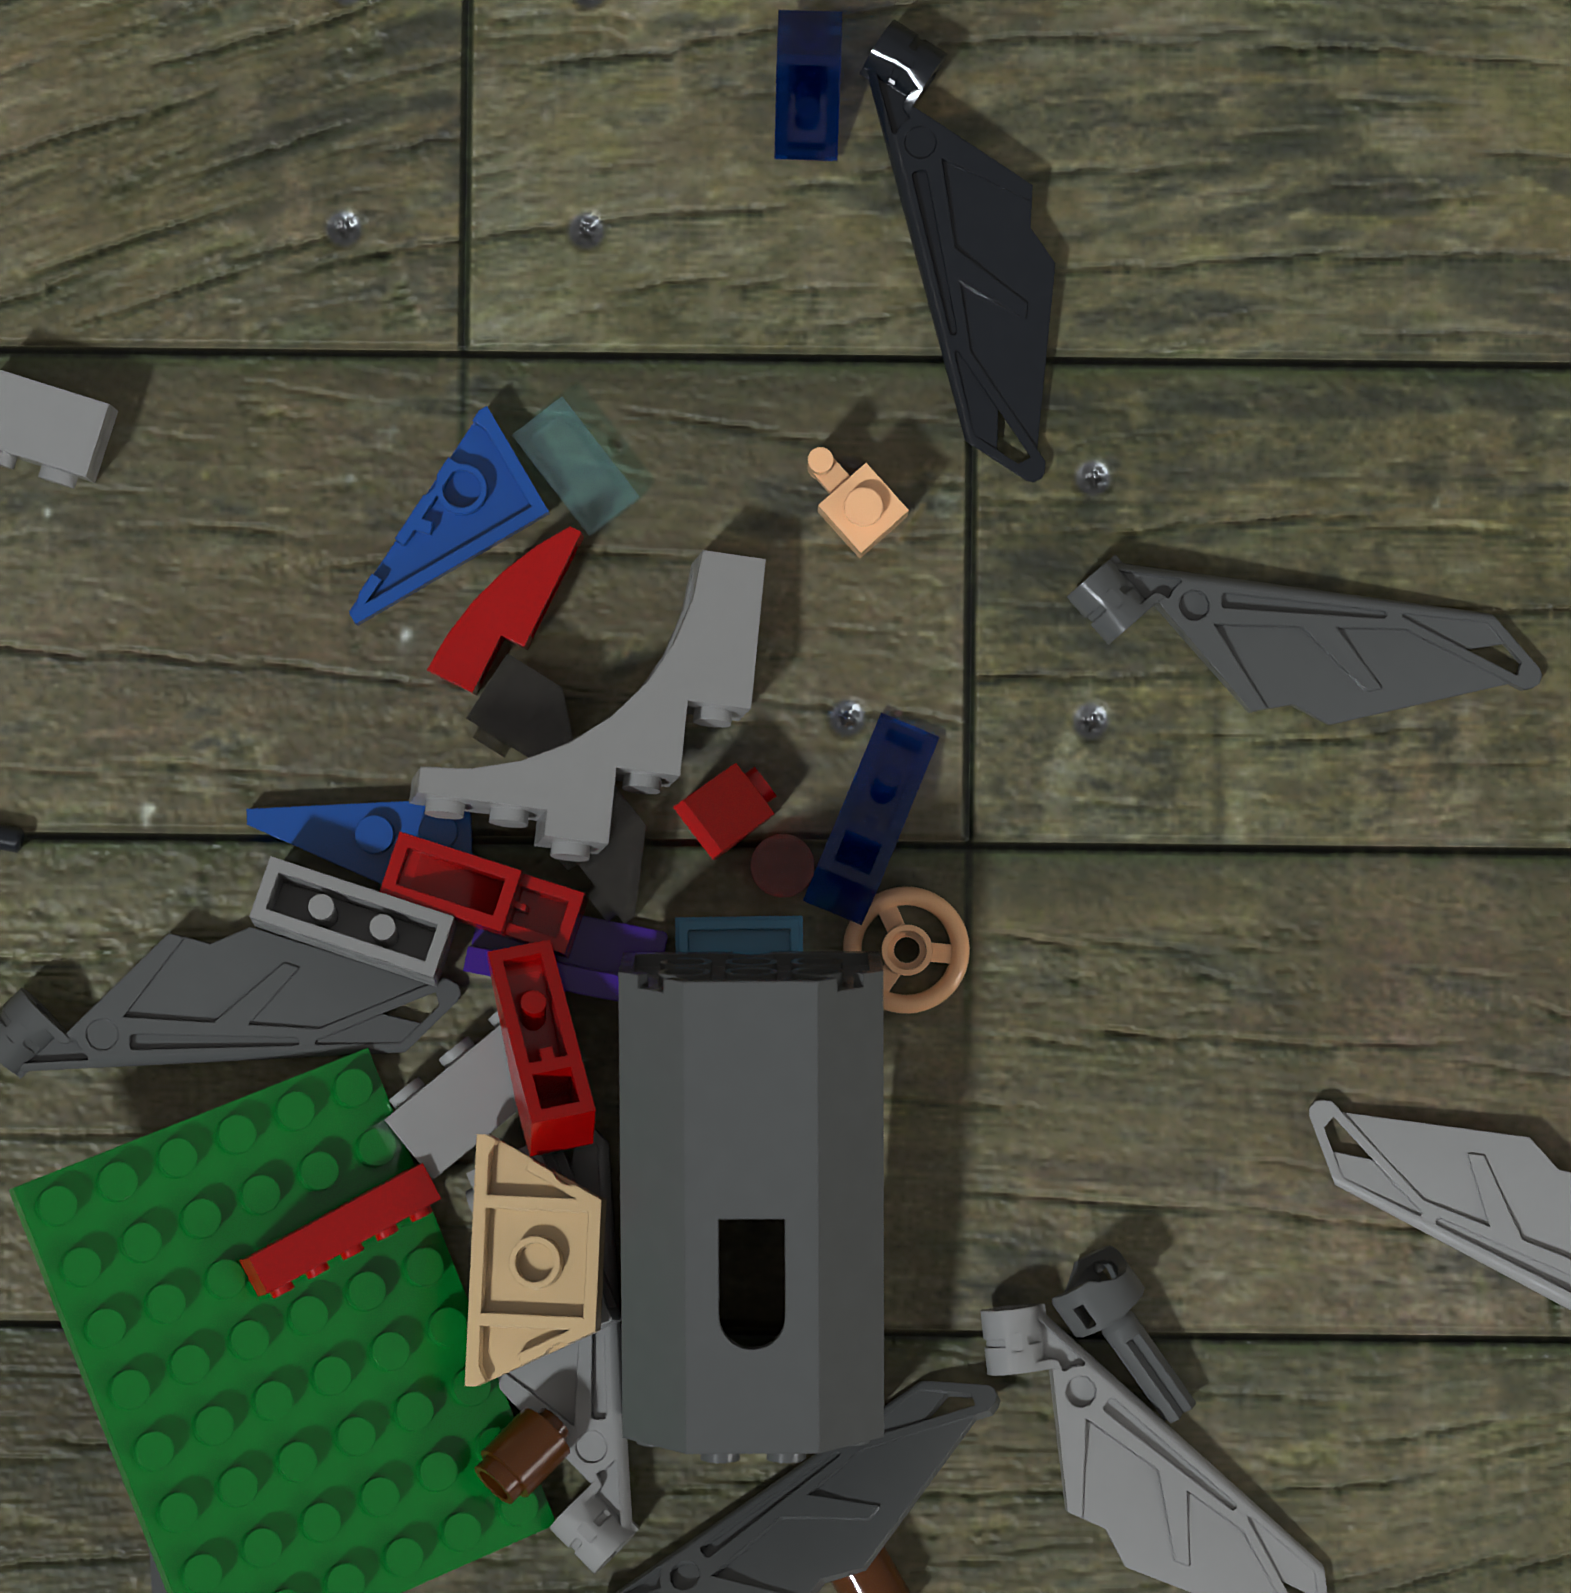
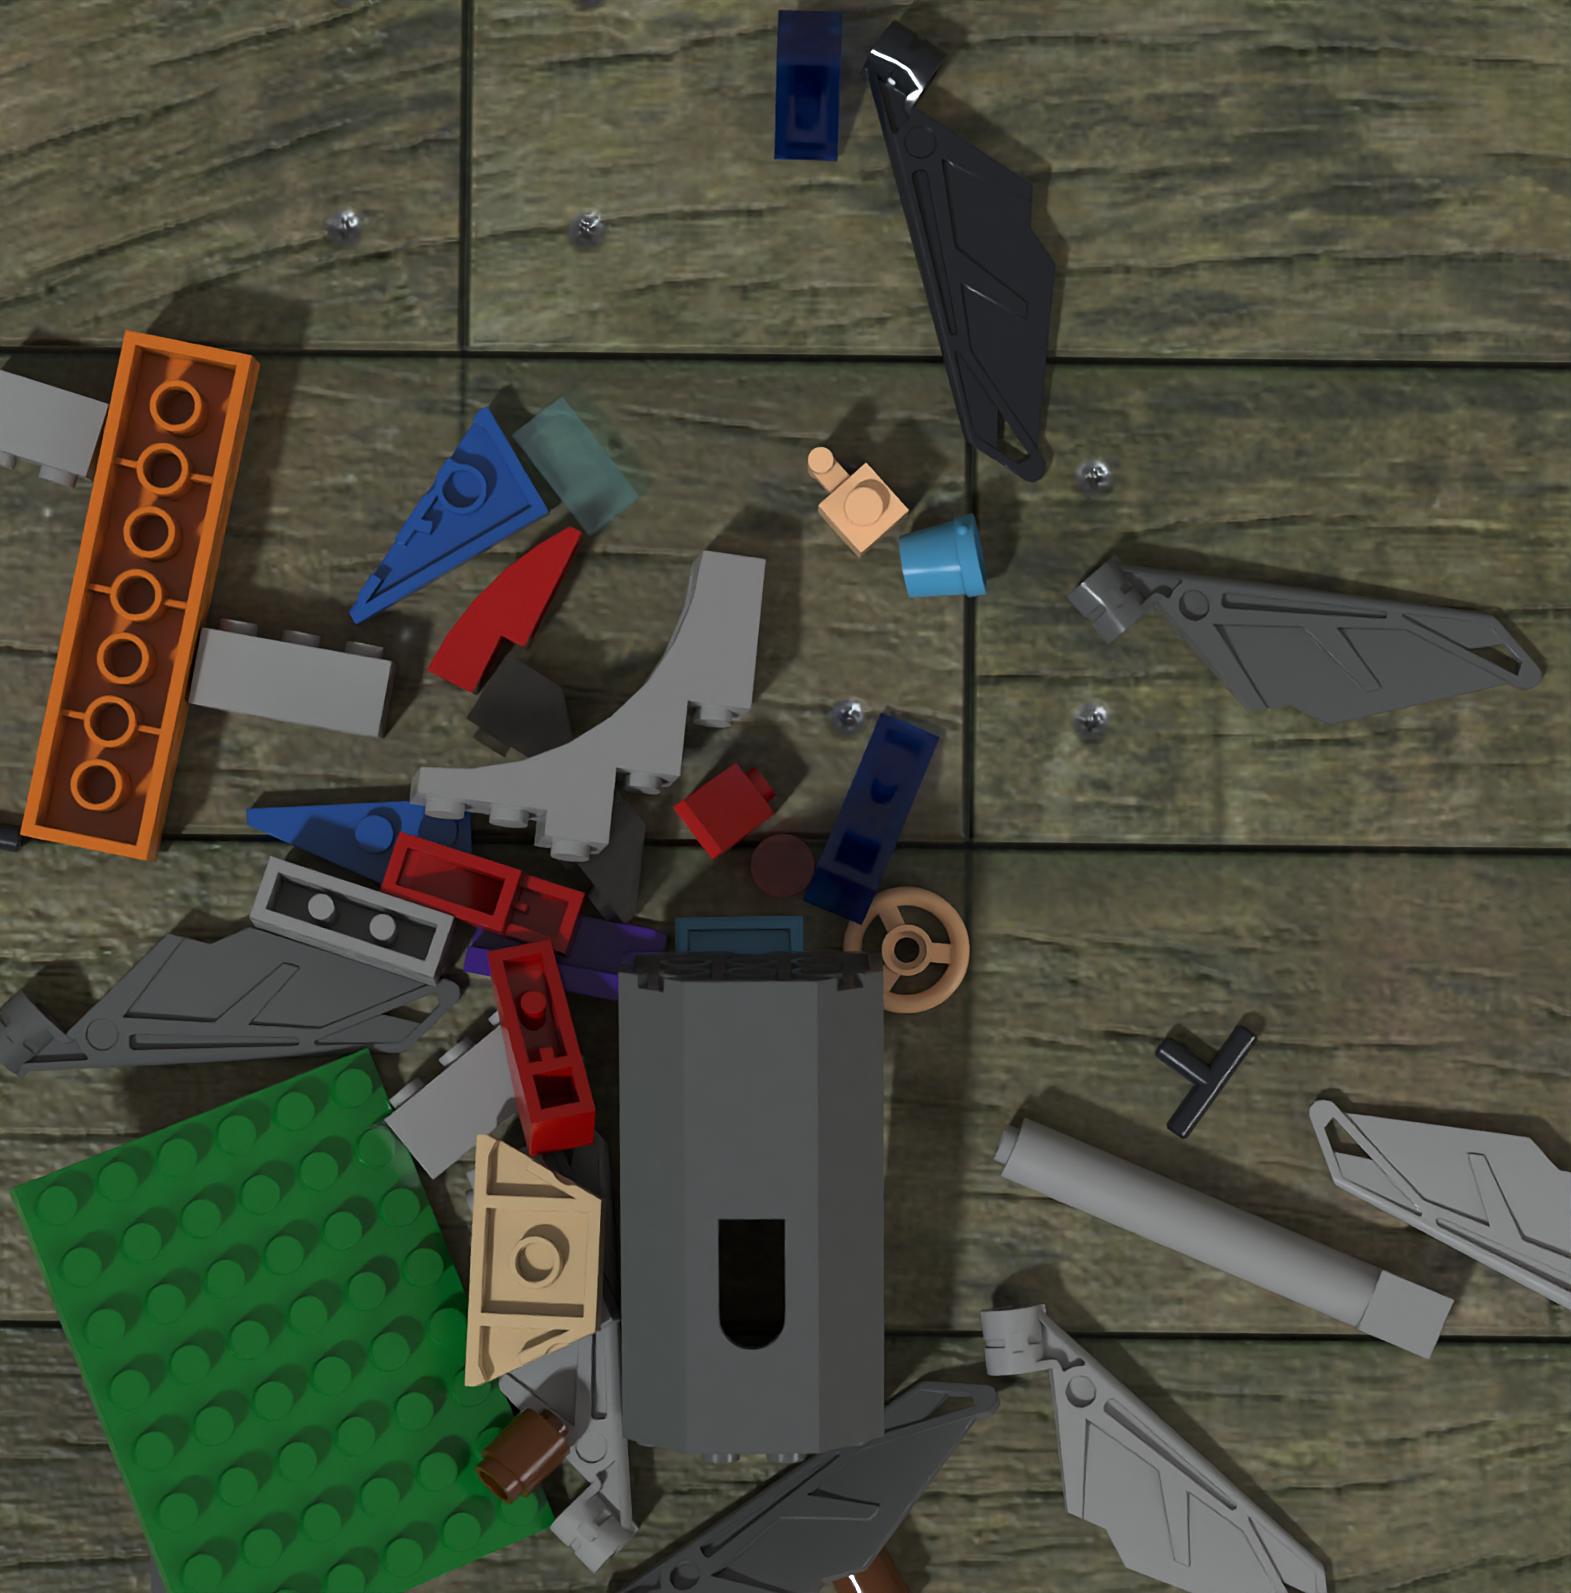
(140, 596): none -> orange brick
(293, 679): none -> light grey brick
(341, 1231): red piece -> none
(944, 560): none -> dark azure piece
(1102, 1304): dark grey piece -> none
(1207, 1078): none -> black piece
(1223, 1236): none -> light grey brick

